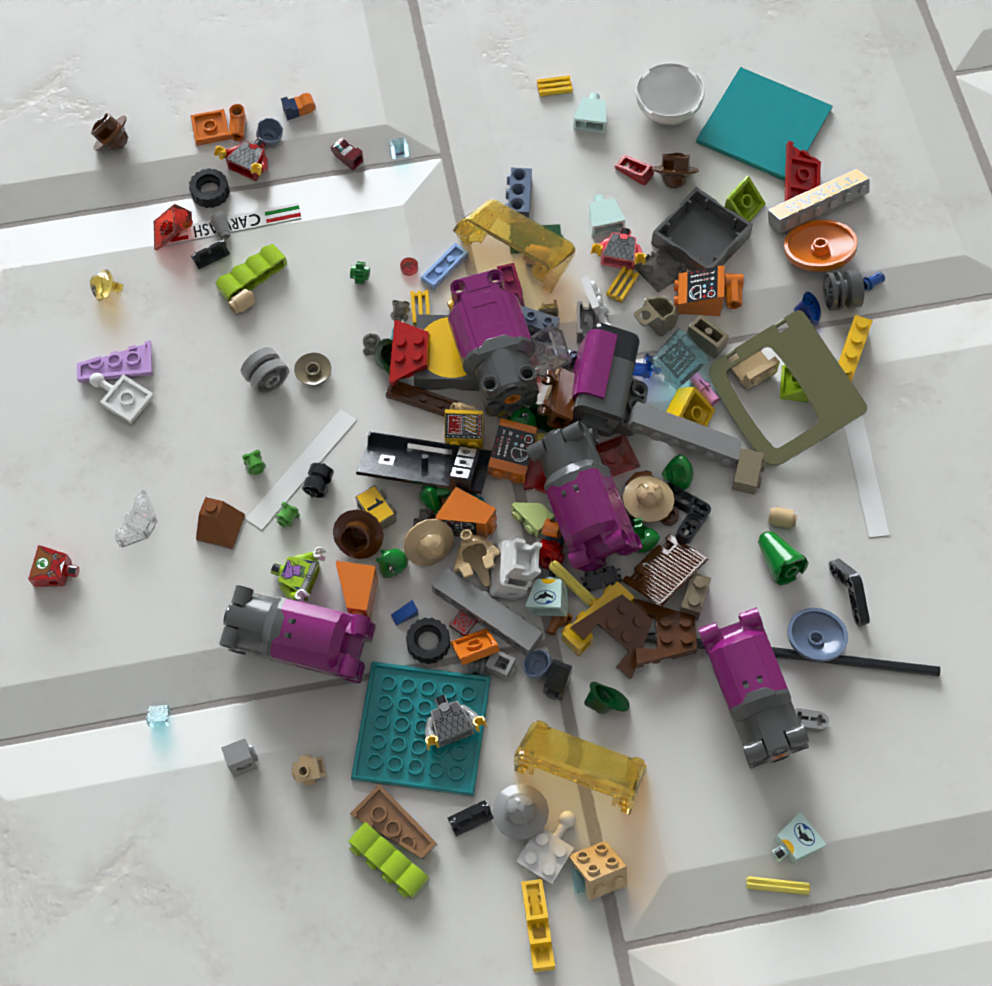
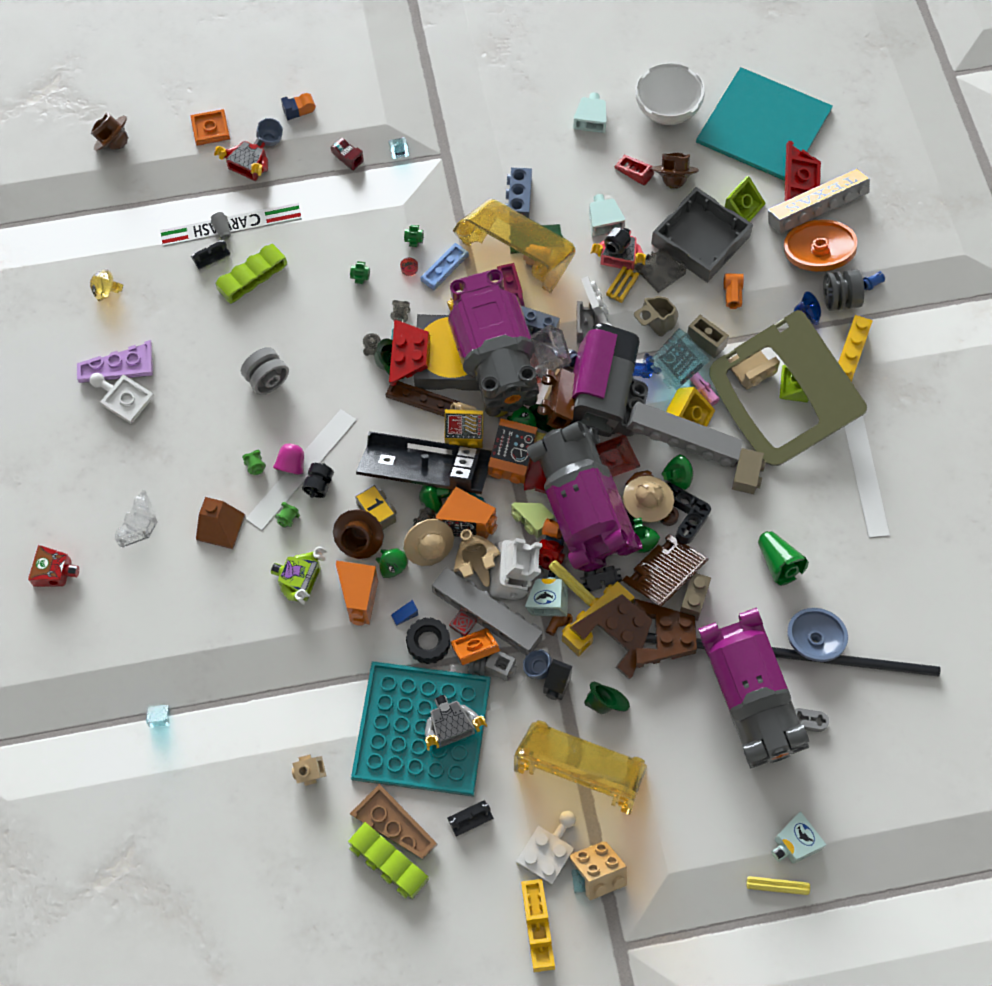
(171, 225): clear red slope -> none
(206, 176): black tyre -> none
(237, 123): orange piece -> none
(240, 757): light grey brick -> none
(242, 301): tan brick -> none
(290, 459): none -> dark pink hair
(297, 634): magenta piece -> none
(309, 363): dark tan dish -> none
(413, 235): none -> green gear
(419, 295): yellow tile -> none
(520, 811): light grey helmet -> none
(551, 309): clear smoke brick -> none
(554, 83): yellow tile -> none
(617, 241): none -> black head
(700, 291): slope -> none
(782, 517): tan brick -> none
(854, 584): black beam -> none

